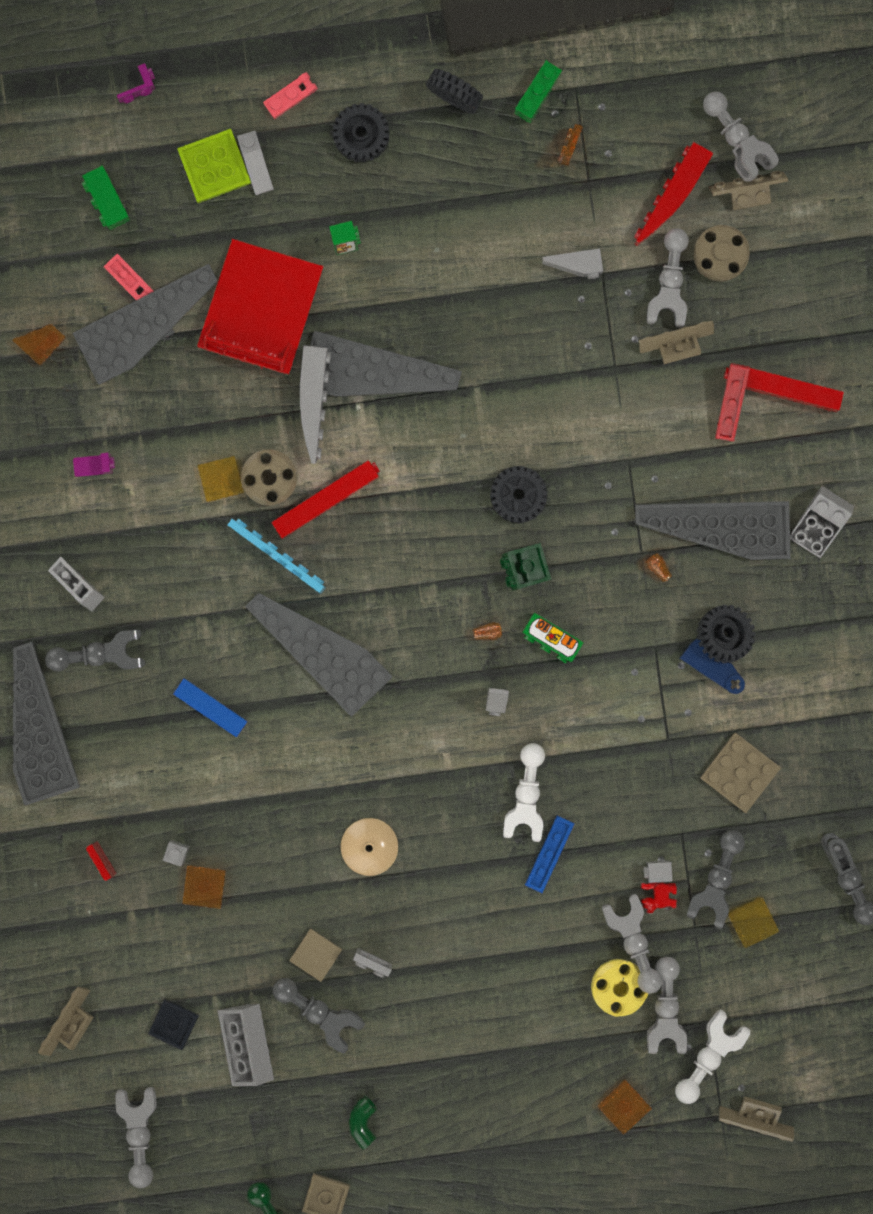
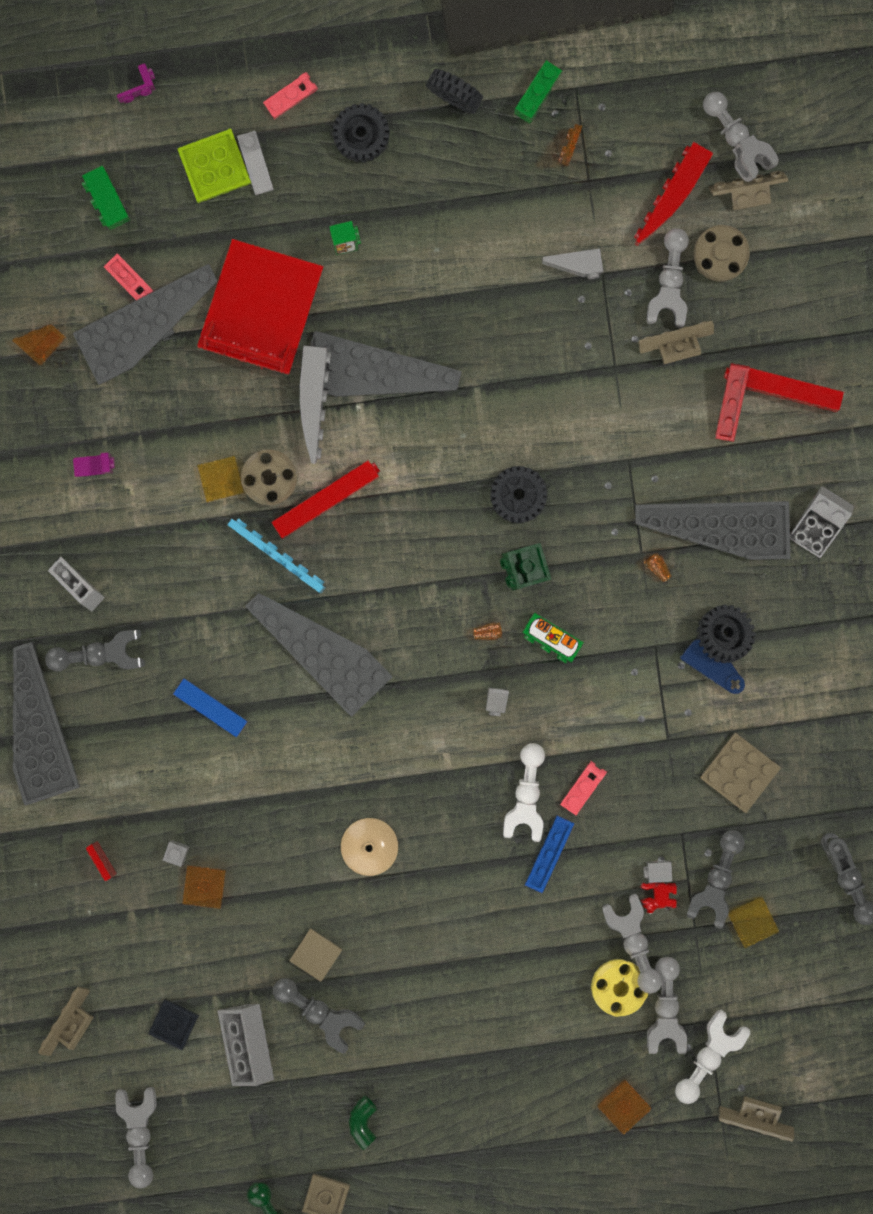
(365, 959): light grey plate -> none
(582, 788): none -> coral plate

